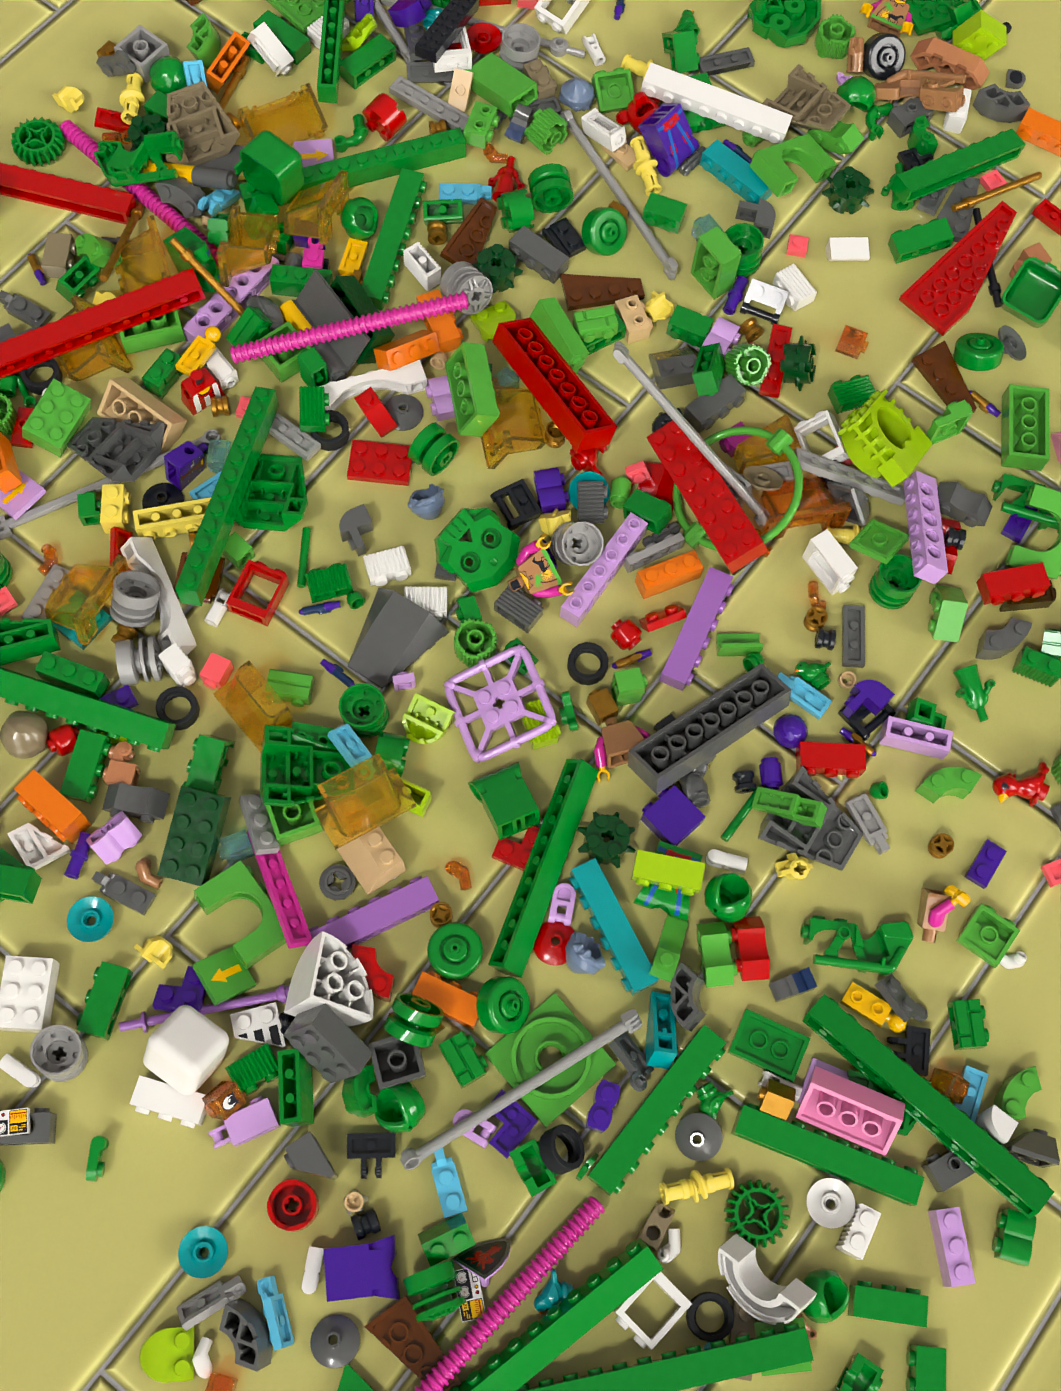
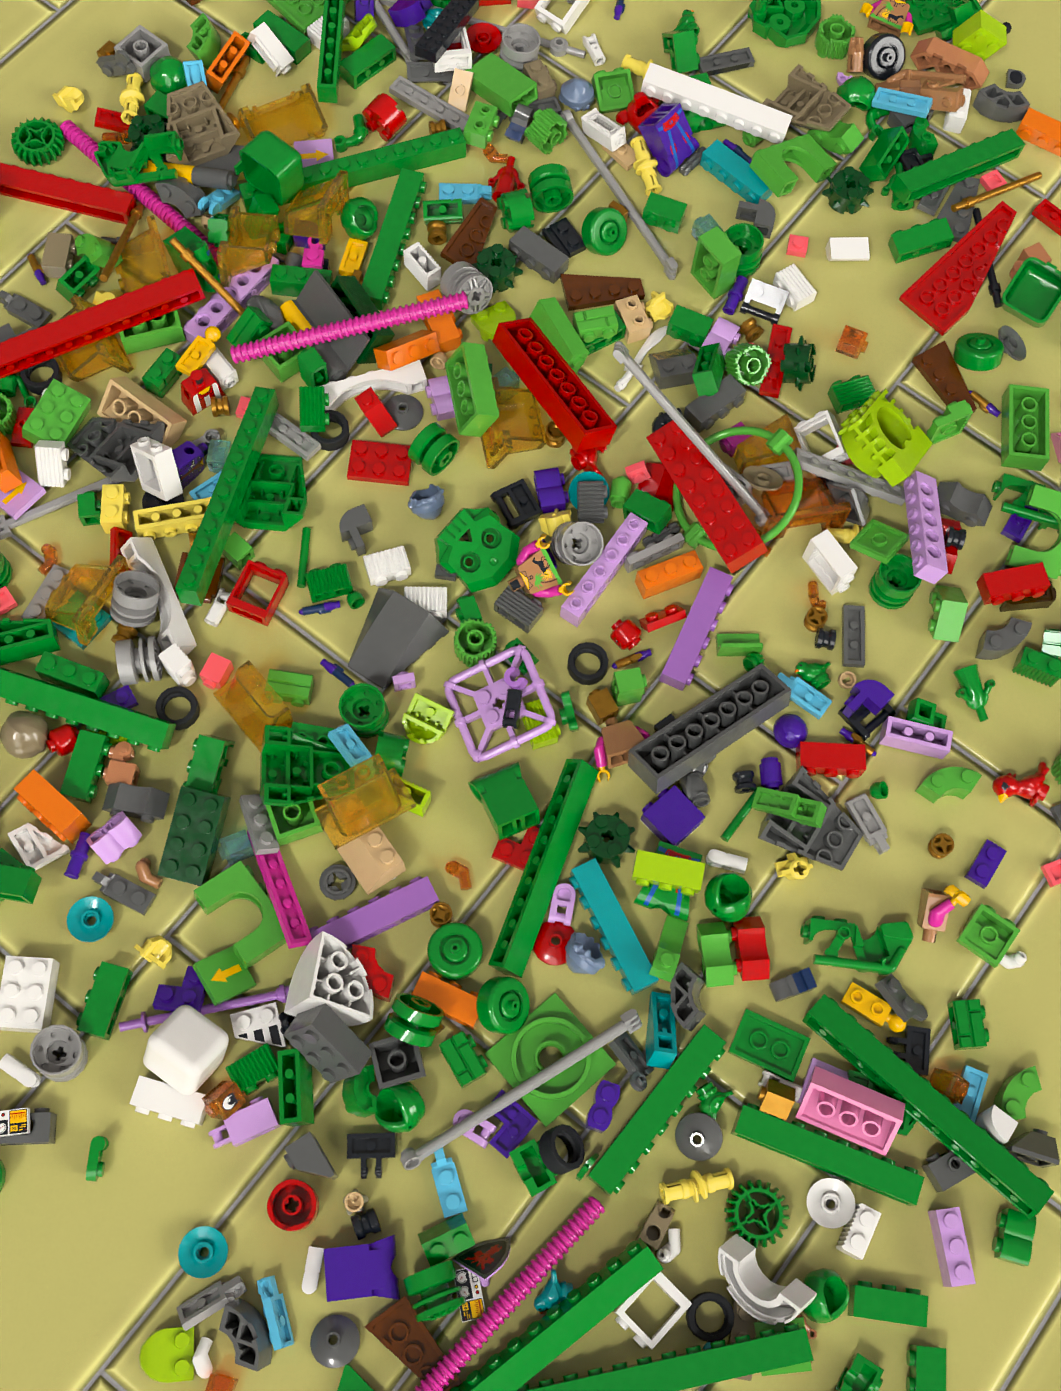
(52, 463): none -> white brick
(156, 468): none -> white window
(513, 697): none -> black piece
(651, 341): none -> white sword
(885, 153): none -> green brick
(902, 102): none -> medium azure plate

